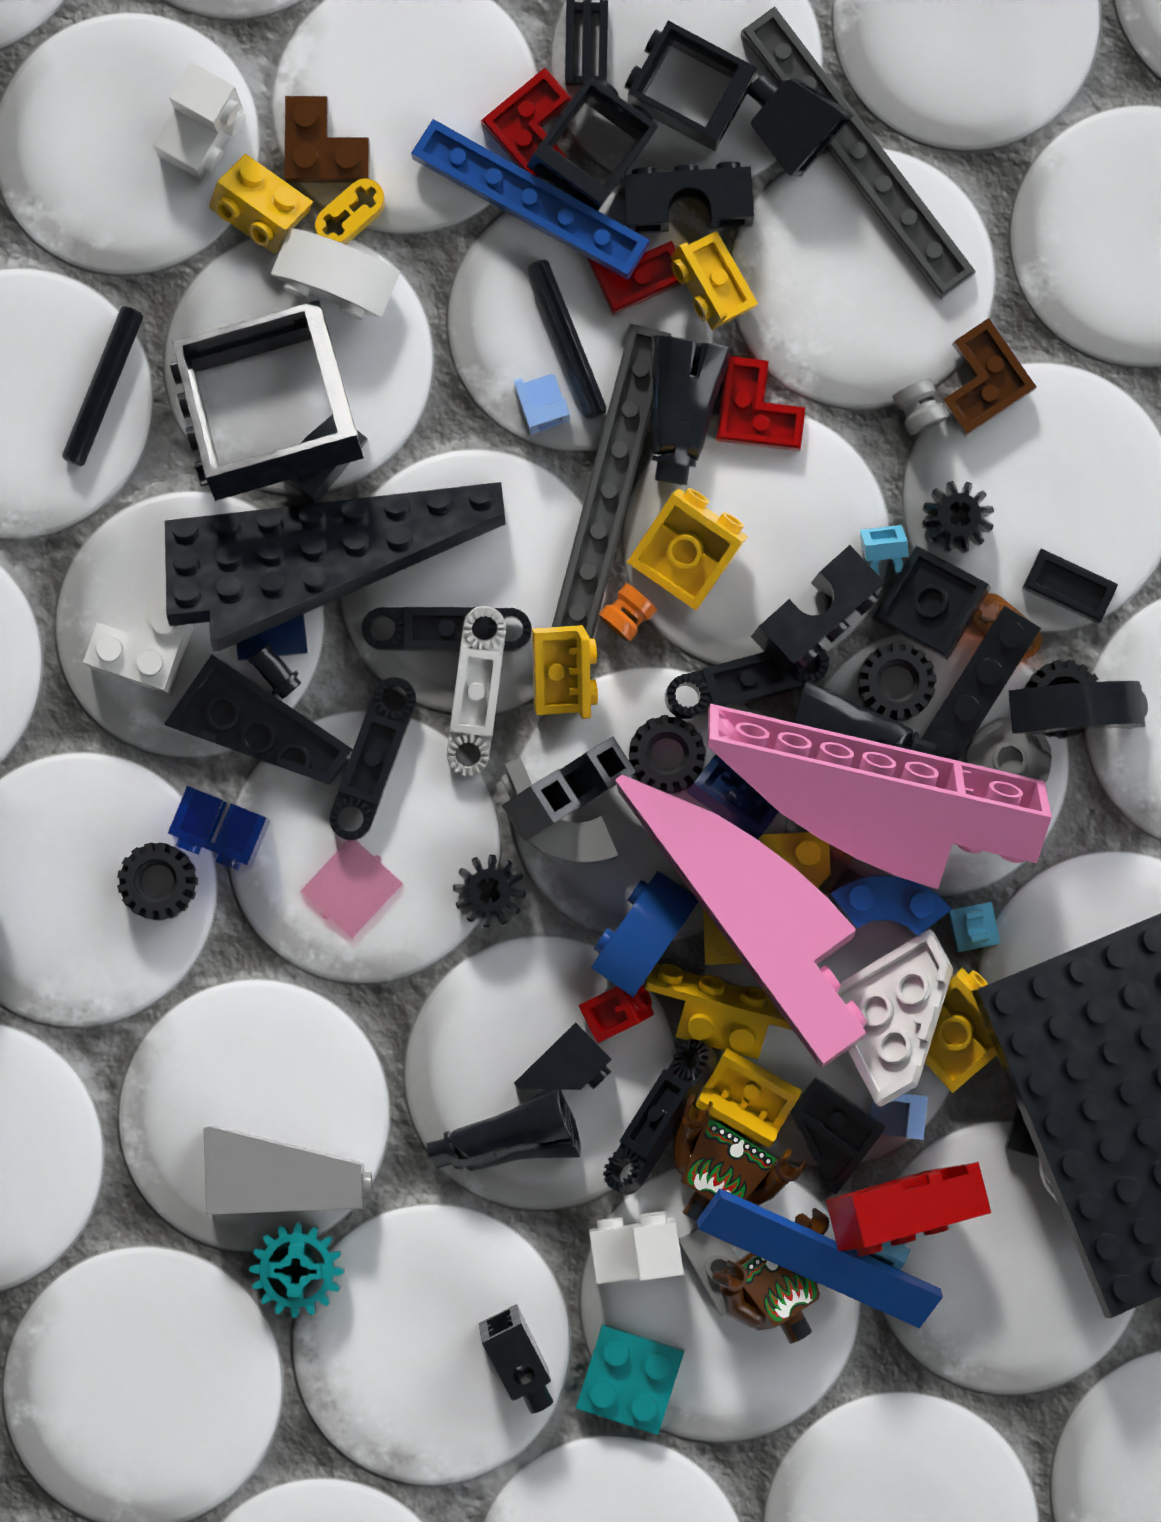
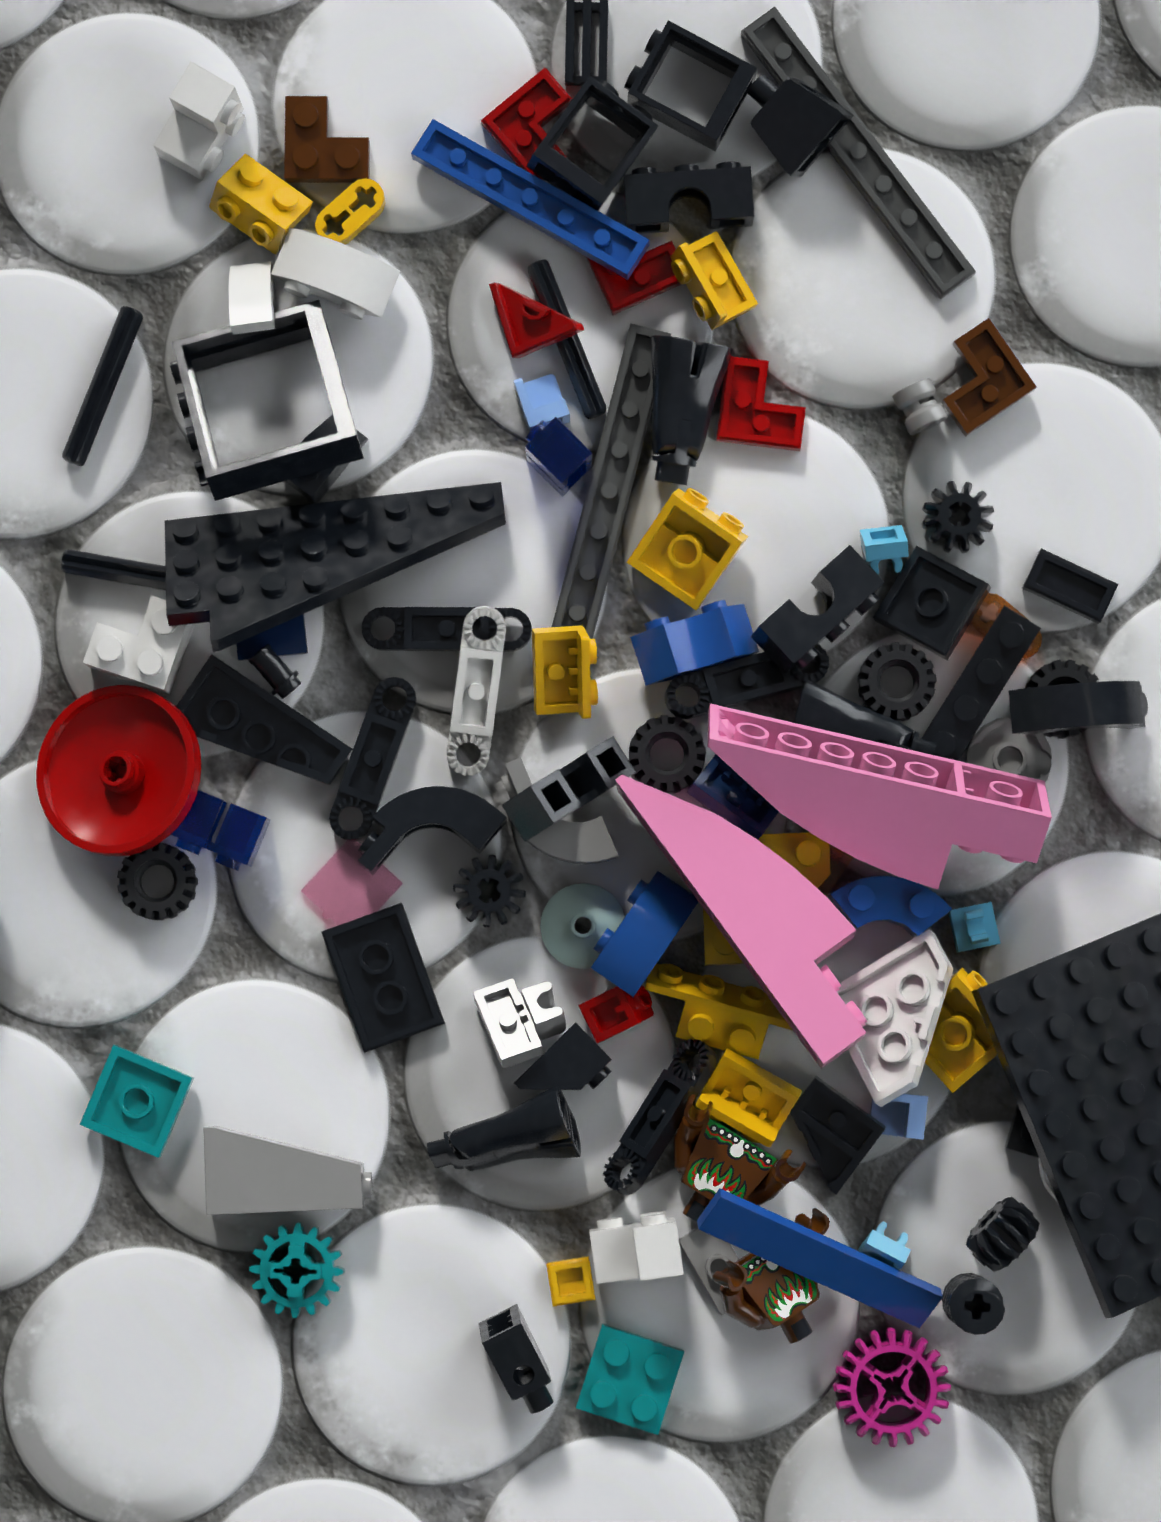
(114, 569): none -> black axle
(118, 770): none -> red dish
(136, 1101): none -> teal plate
(251, 297): none -> white slope
(383, 977): none -> black tile
(431, 807): none -> black arch
(519, 1021): none -> plate
(529, 323): none -> red tile
(557, 455): none -> clear blue piece
(560, 918): none -> light aqua dish
(570, 1281): none -> yellow tile
(634, 605): orange wheel -> none
(693, 643): none -> blue brick
(881, 1404): none -> dark pink gear
(907, 1207): red wedge -> none
(982, 1317): none -> black piece
(1002, 1234): none -> black gear

